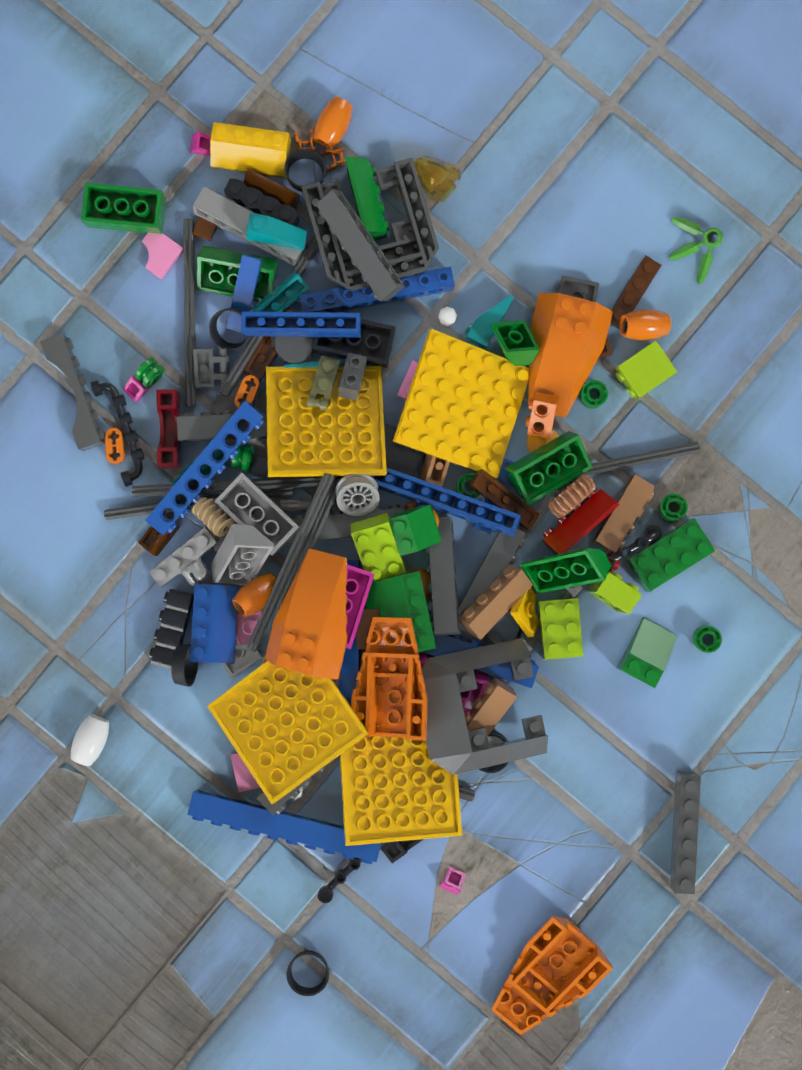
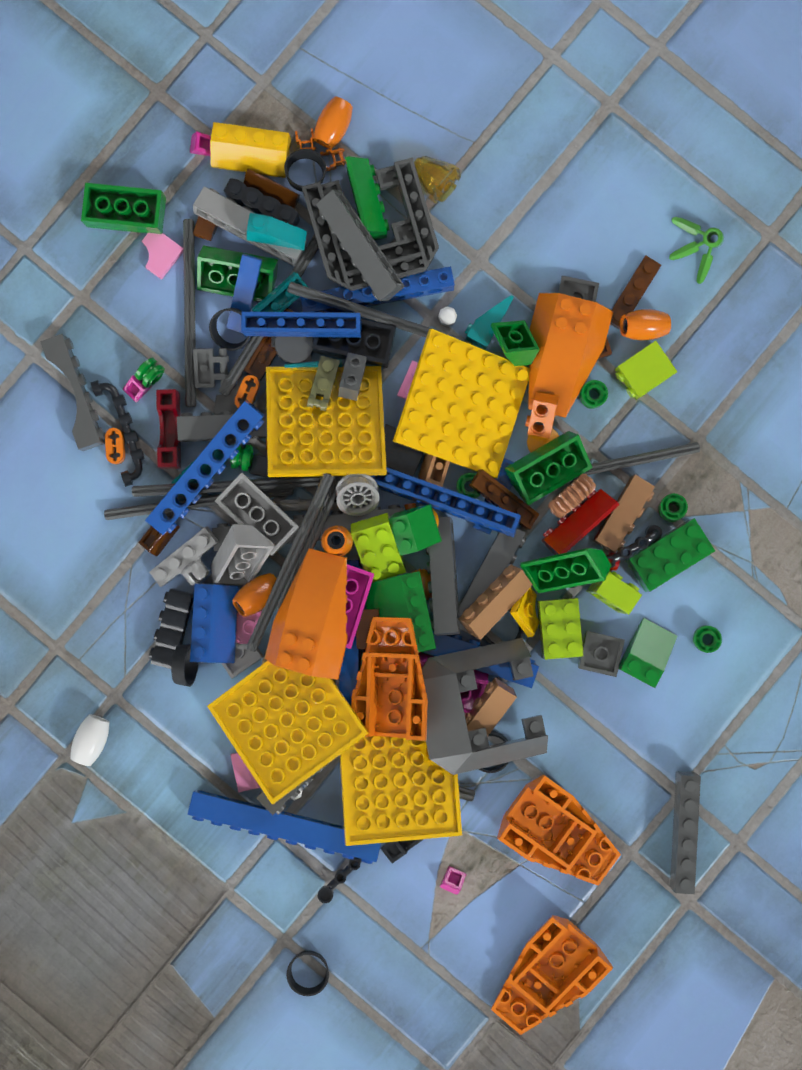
(213, 516): tan piece -> none
(332, 533): none -> orange piece
(363, 310): none -> dark grey axle
(556, 831): none -> orange wedge
(601, 653): none -> dark grey plate

